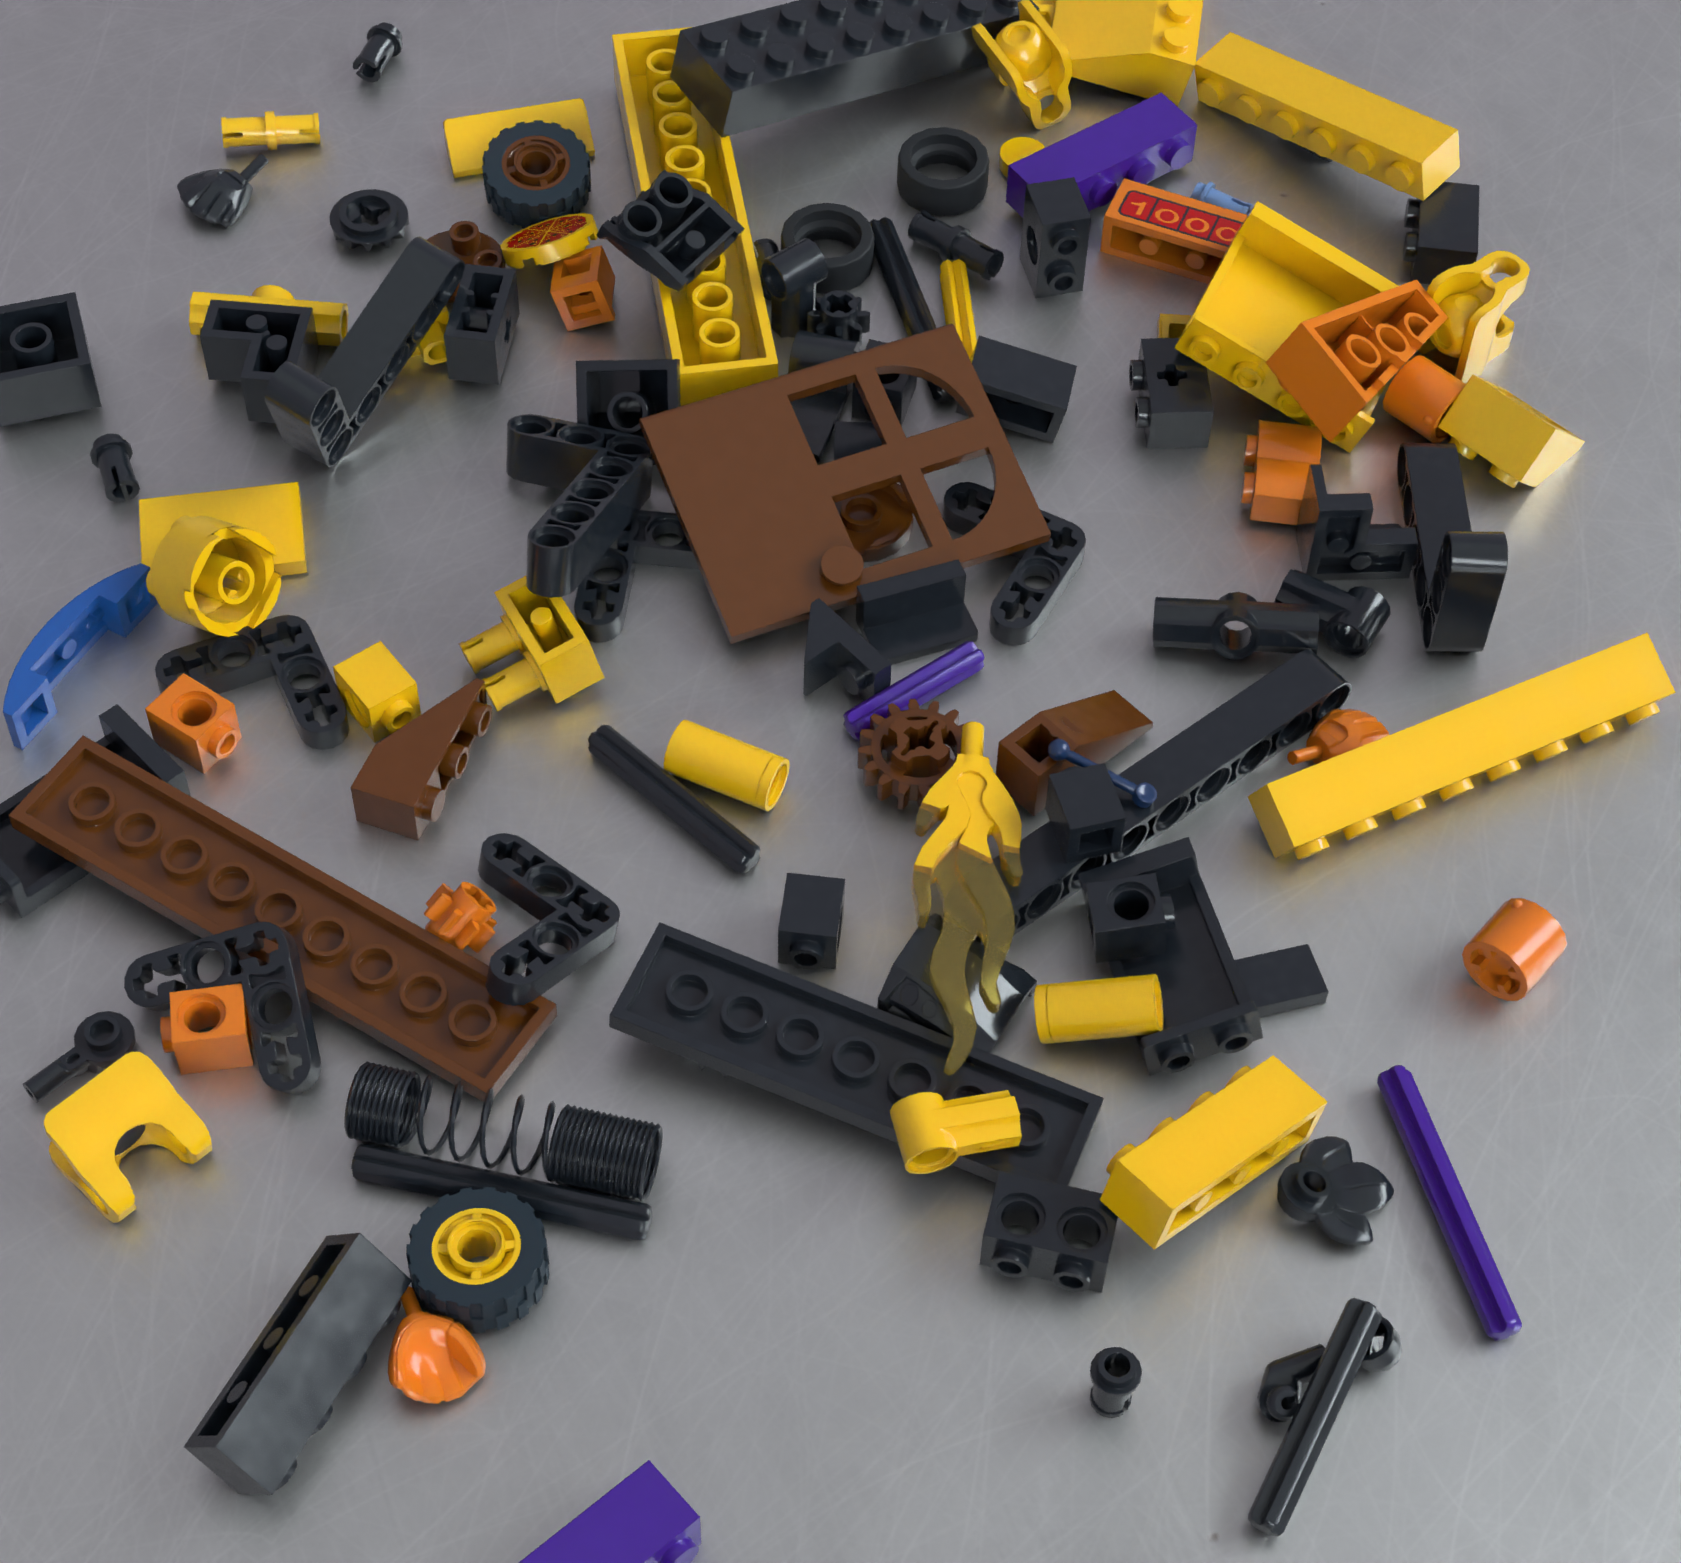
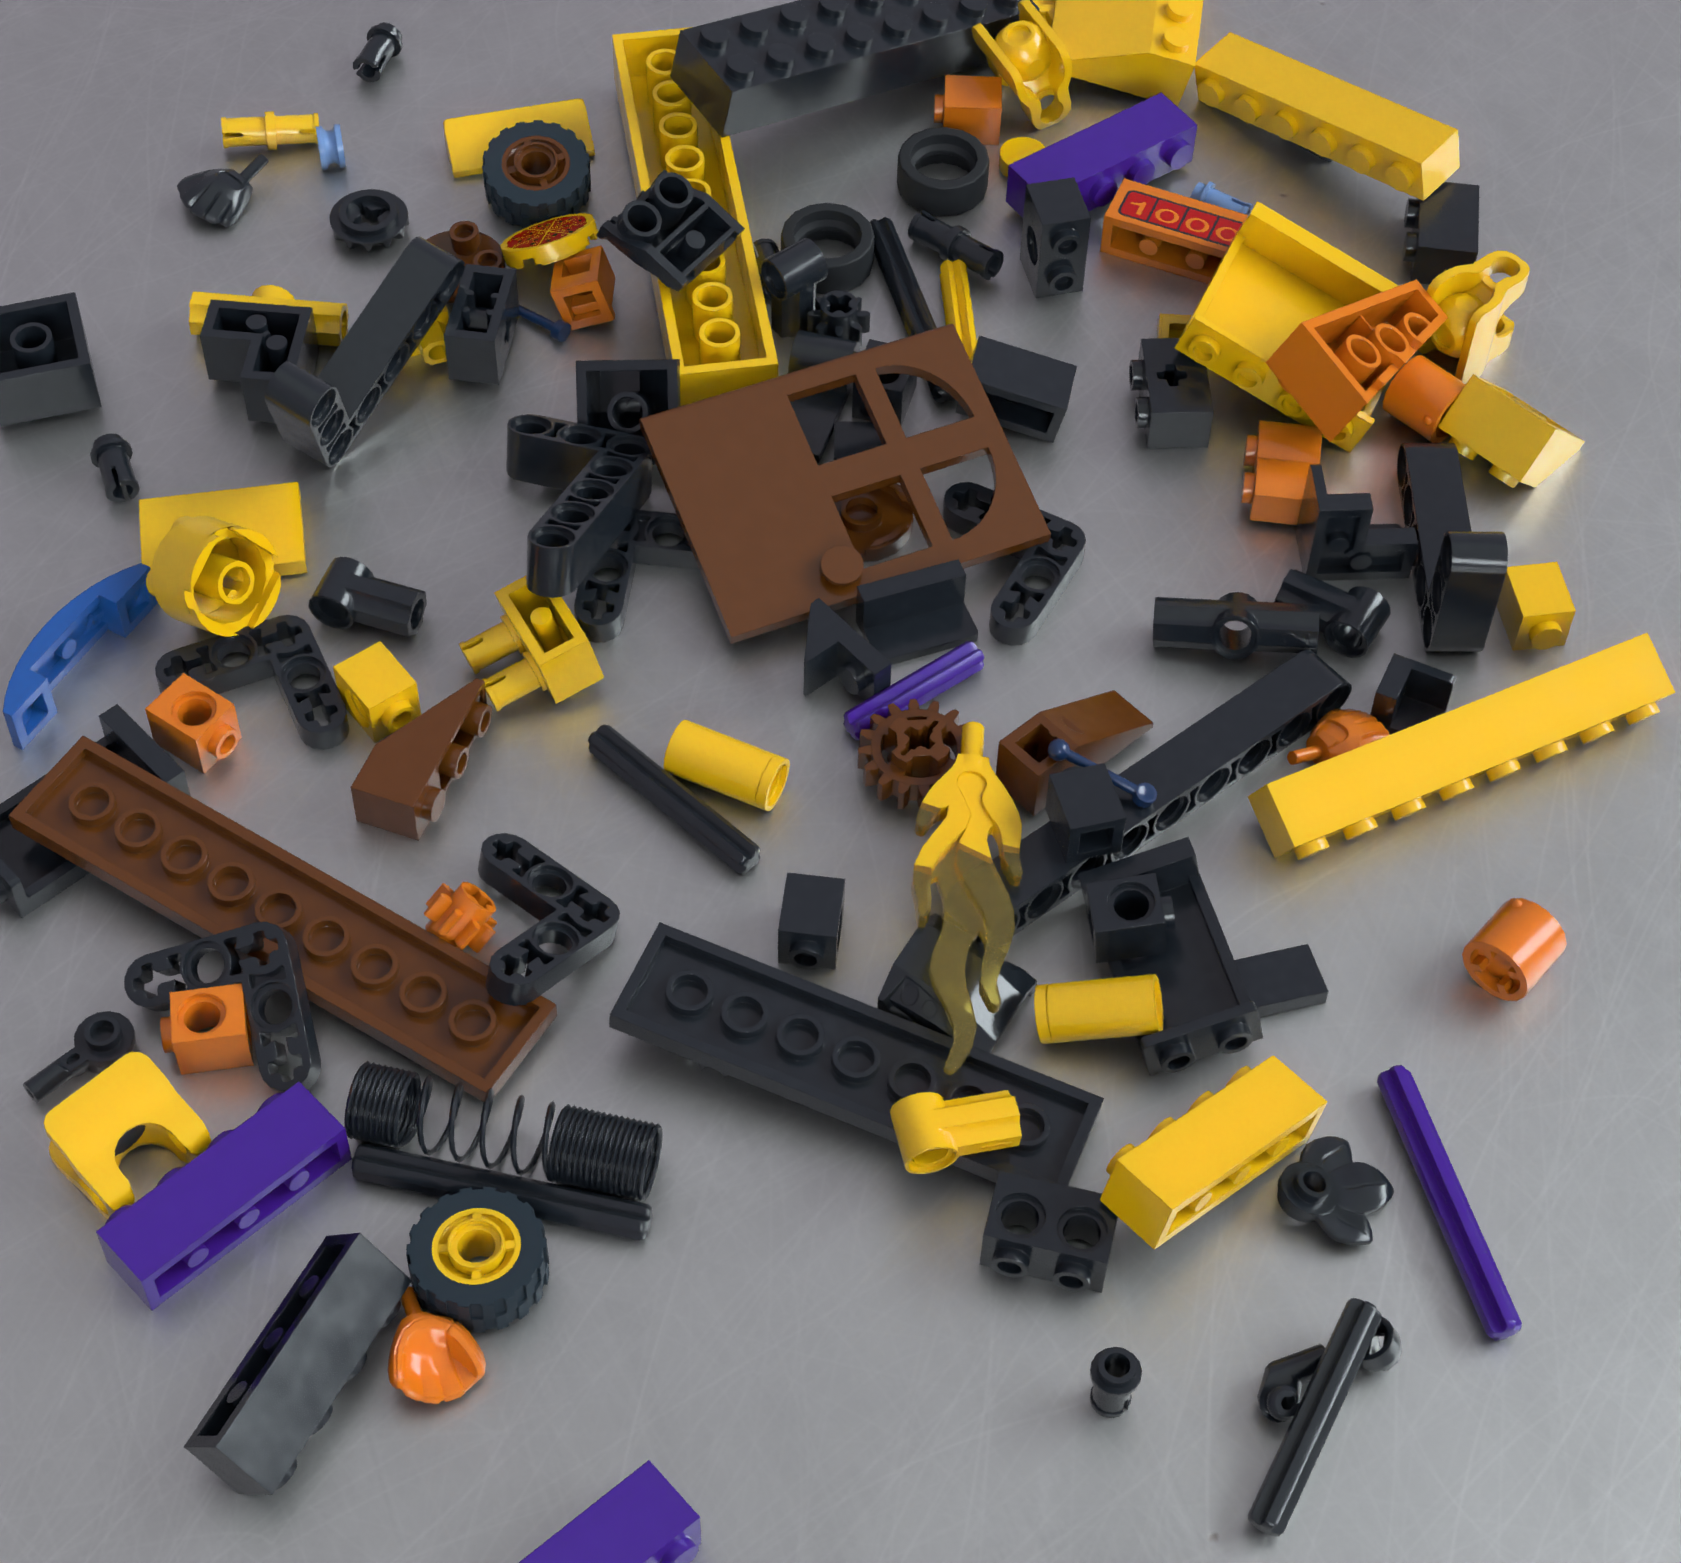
(224, 1195): none -> dark purple brick
(330, 146): none -> medium blue bush
(353, 595): none -> black piece
(559, 330): none -> dark blue piece
(971, 106): none -> orange brick
(1411, 694): none -> black panel
(1535, 606): none -> yellow brick

